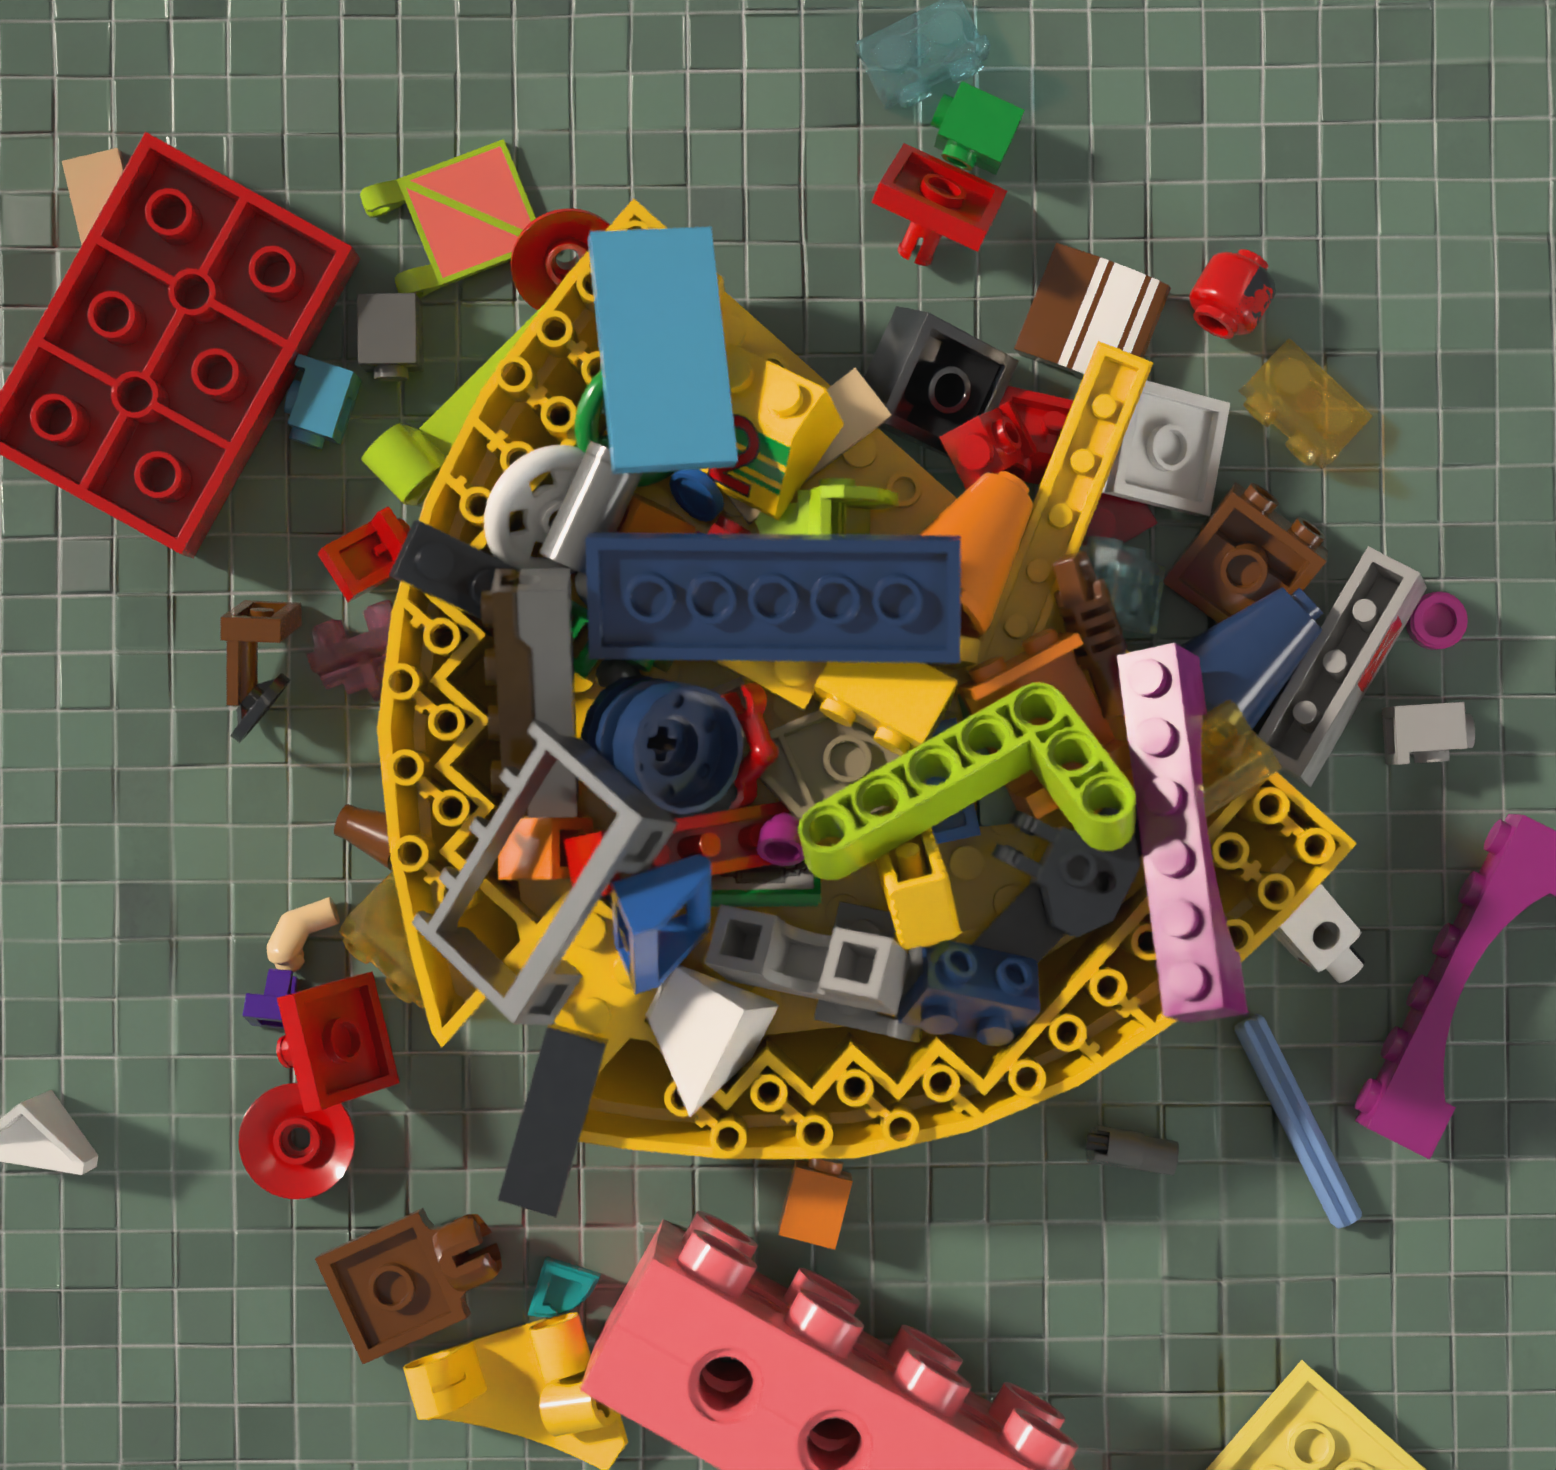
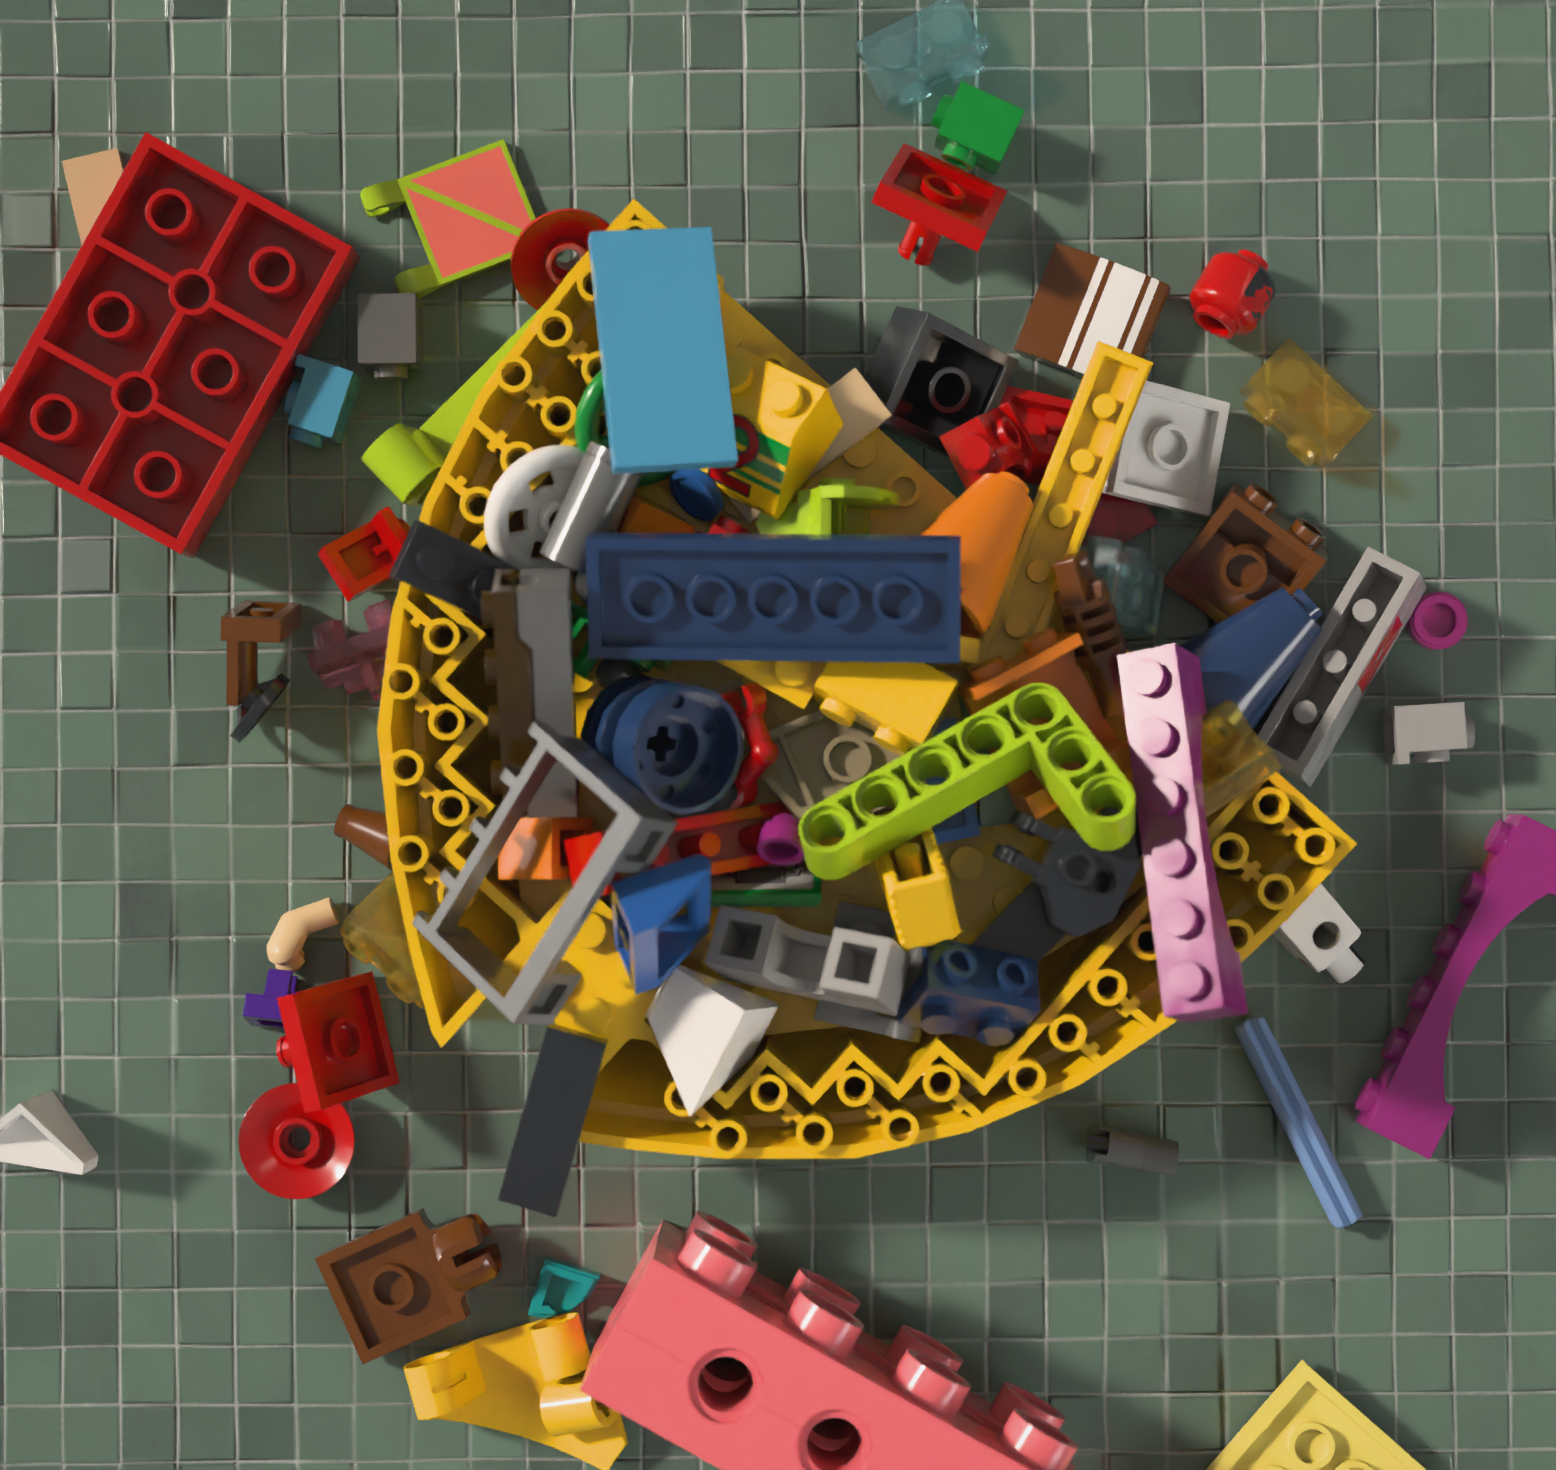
(816, 1202): orange brick -> none

